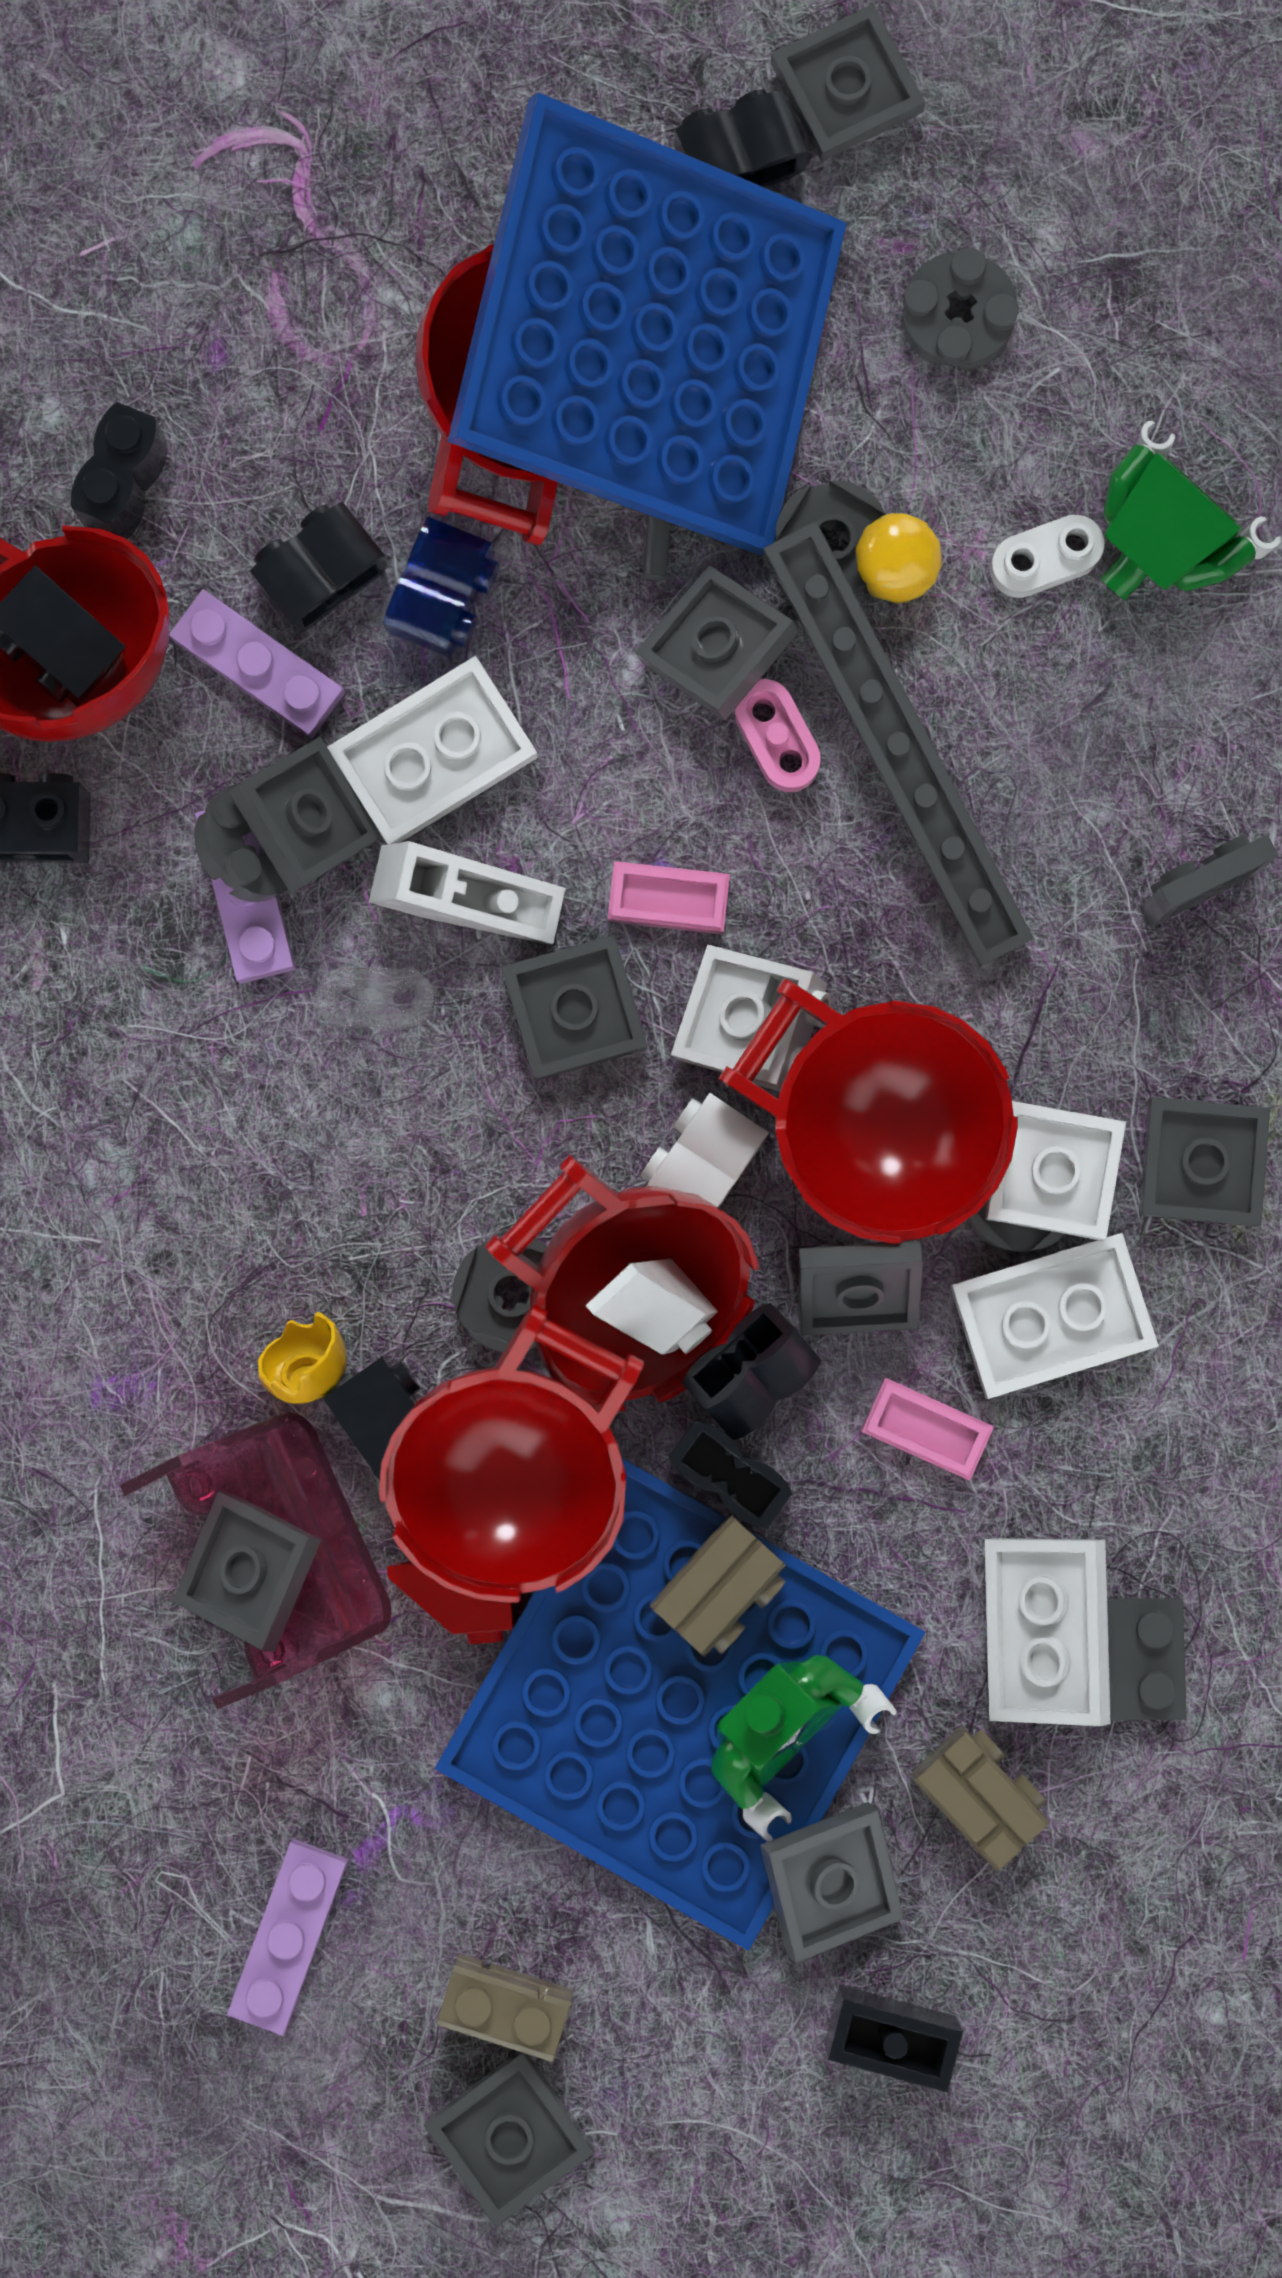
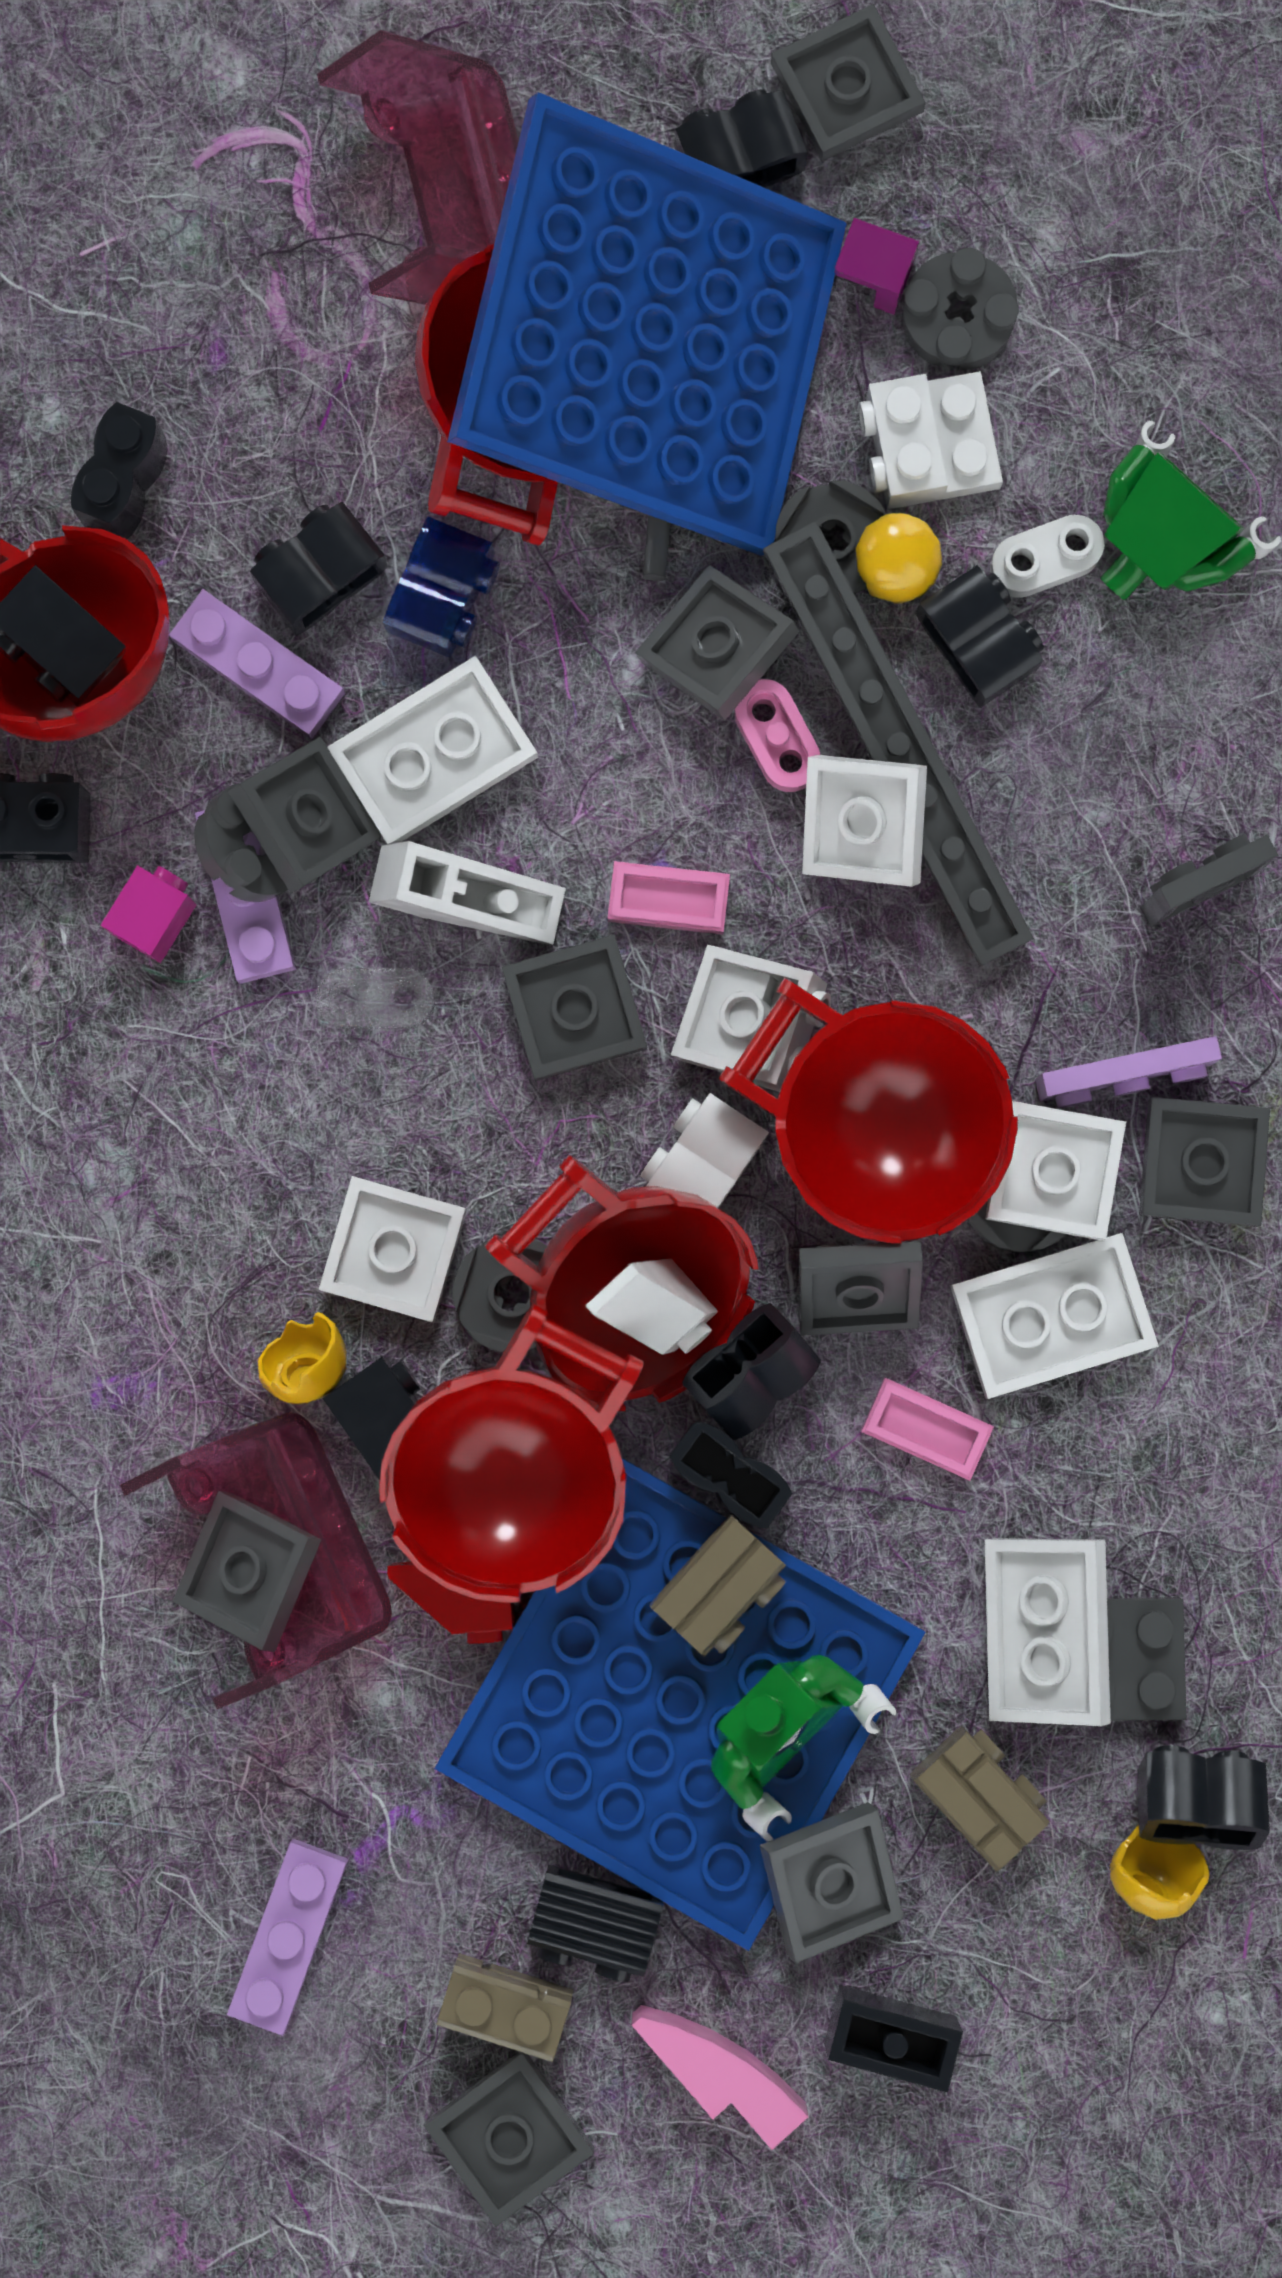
(150, 912): none -> dark pink brick
(393, 1249): none -> white plate
(456, 143): none -> clear pink windscreen
(595, 1923): none -> black brick
(722, 2073): none -> bright pink slope
(864, 820): none -> white plate
(878, 261): none -> magenta panel
(930, 439): none -> white plate
(980, 635): none -> black brick
(1129, 1072): none -> lavender plate
(1157, 1876): none -> yellow hair
(1203, 1799): none -> black brick

